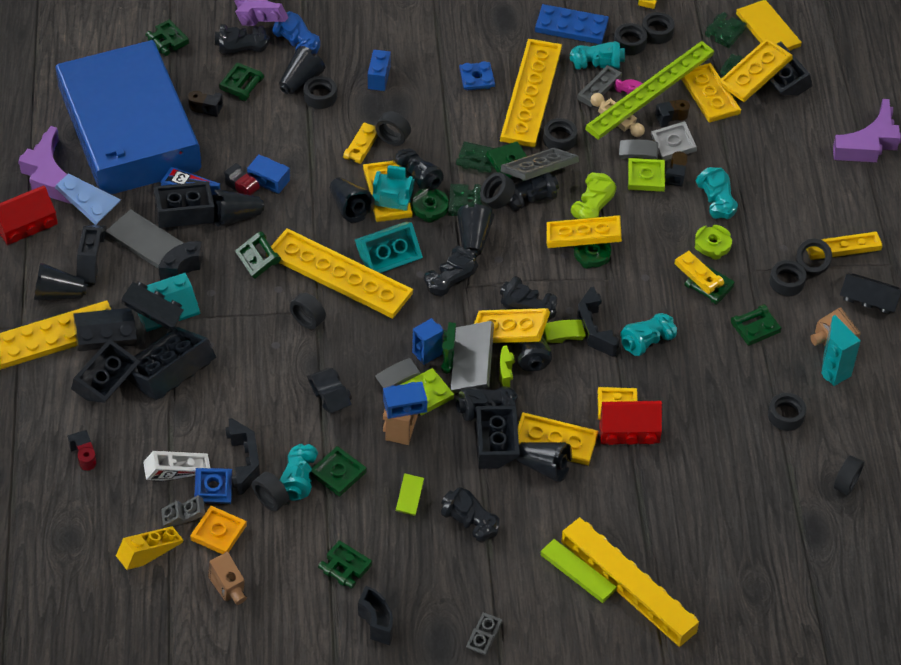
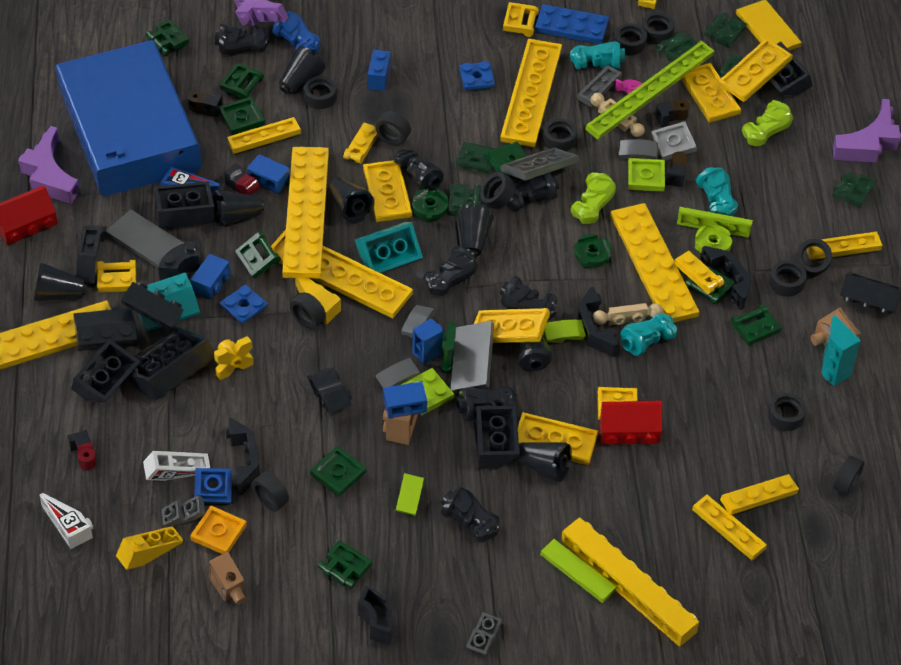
(68, 521): none -> white slope
(87, 198): light blue wing -> none
(115, 280): none -> yellow plate
(211, 276): none -> blue brick
(232, 356): none -> yellow plant
(241, 115): none -> dark green plate
(244, 296): none -> blue piece
(263, 135): none -> yellow plate
(296, 474): teal animal -> none
(306, 213): none -> yellow plate
(329, 301): none -> yellow slope
(393, 188): teal panel -> none
(417, 316): none -> dark grey slope
(505, 371): lime slope -> none
(514, 18): none -> yellow plate
(584, 231): yellow tile -> none
(626, 314): none -> tan plate
(654, 262): none -> yellow plate
(682, 45): none -> clear green plate
(699, 218): none -> lime tile
(719, 258): none -> black slope
(729, 527): none -> yellow plate
(759, 494): none -> yellow plate
(775, 119): none -> lime animal
(859, 190): none -> clear green plate

